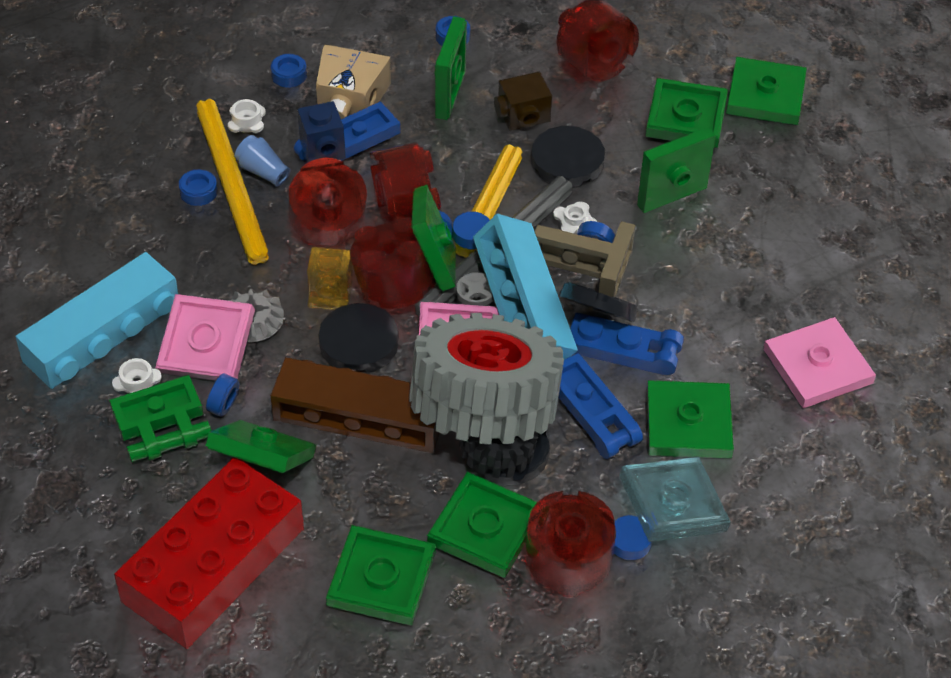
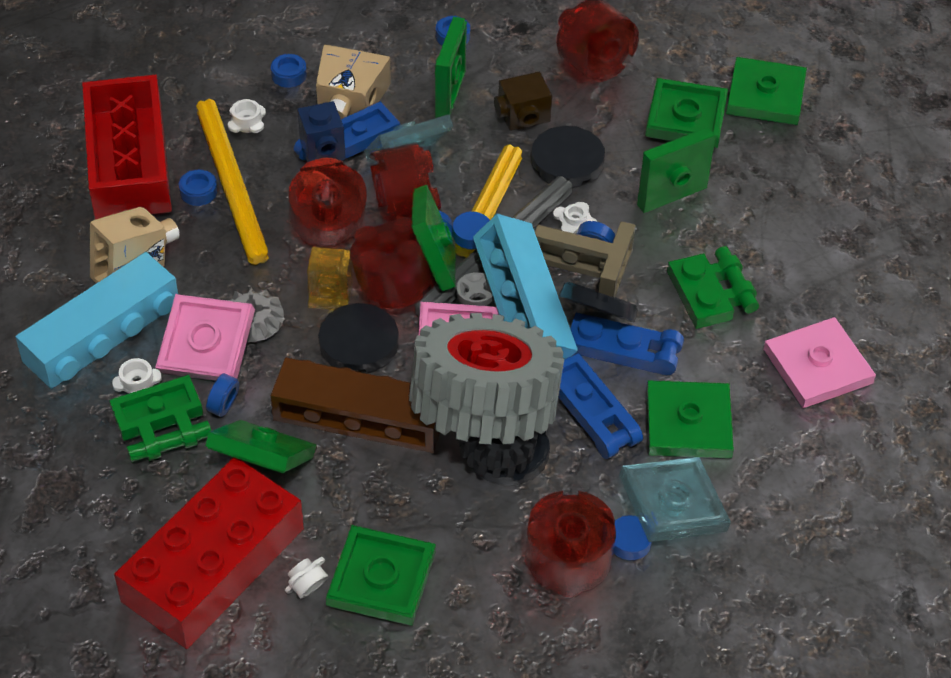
(126, 146): none -> red brick
(126, 236): none -> tan torso
(260, 159): medium blue cone -> none
(306, 577): none -> white plate
(423, 134): none -> clear light blue plate
(483, 524): green plate -> none
(702, 293): none -> green plate

